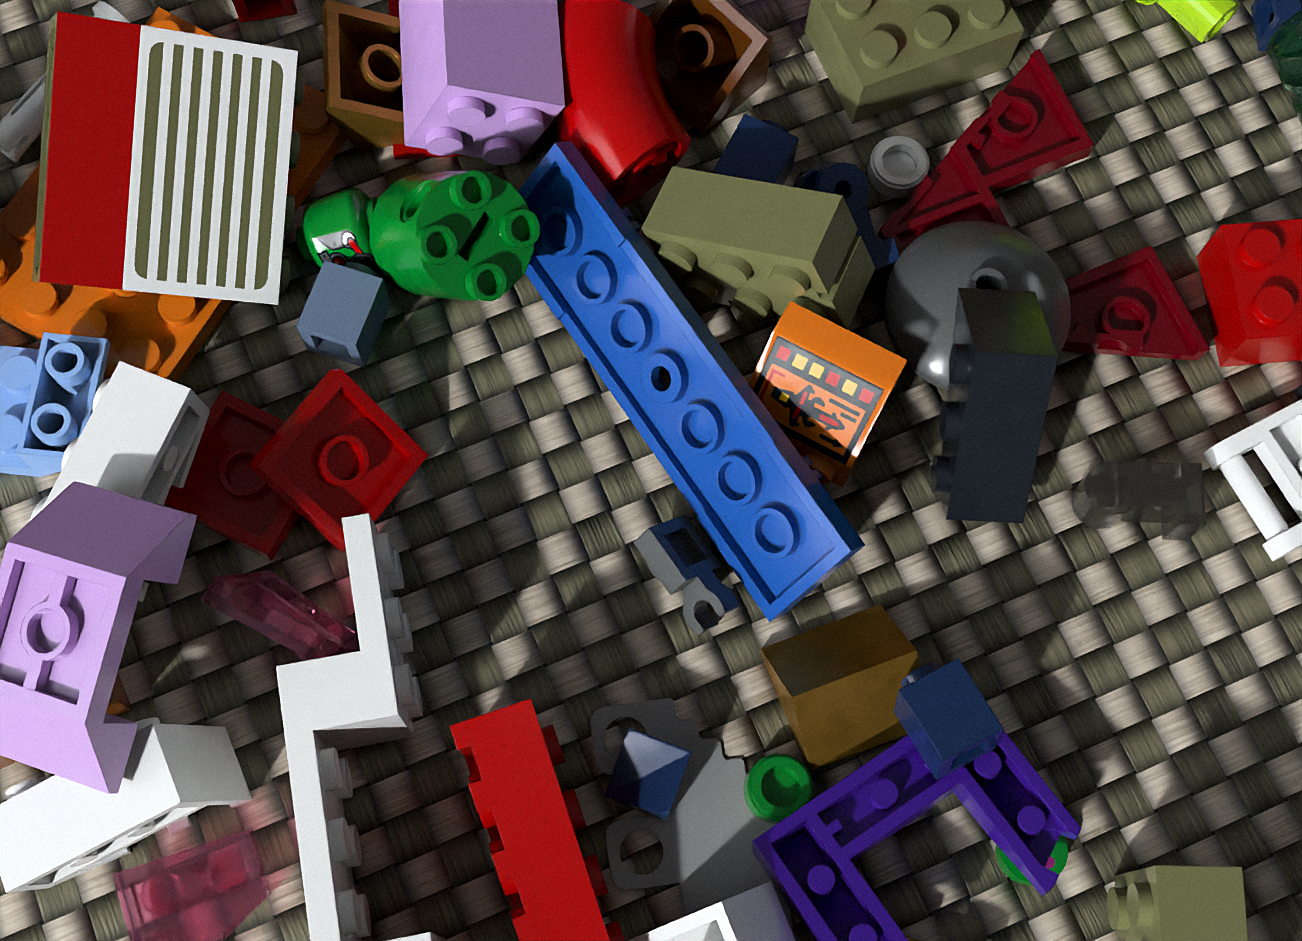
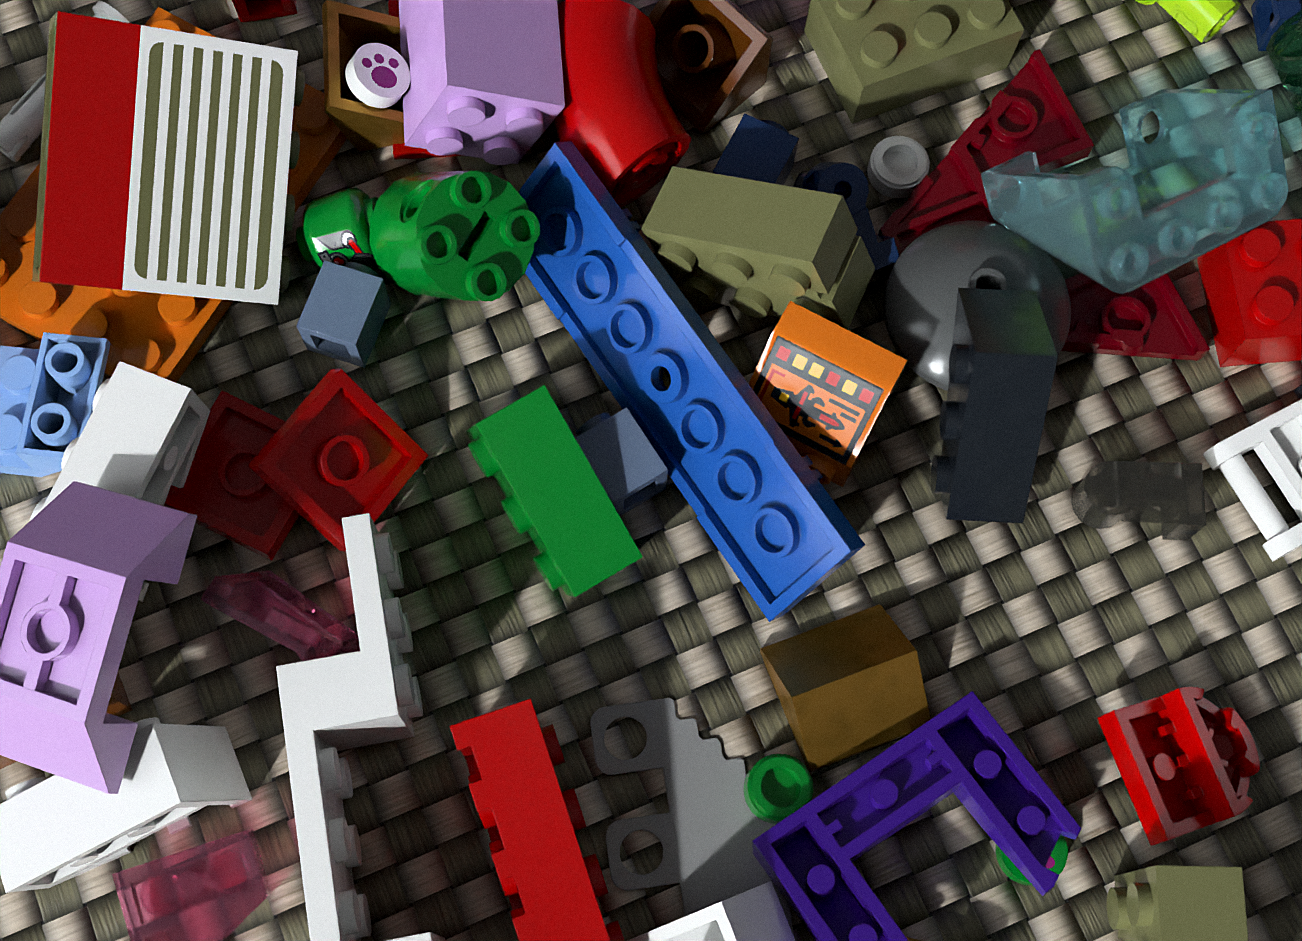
(377, 75): none -> tile
(552, 493): none -> green wedge
(622, 459): none -> sand blue brick
(647, 774): dark blue slope -> none
(686, 563): dark grey plate -> none
(946, 717): dark blue brick -> none
(1182, 761): none -> red slope
(1186, 193): none -> clear light blue windscreen

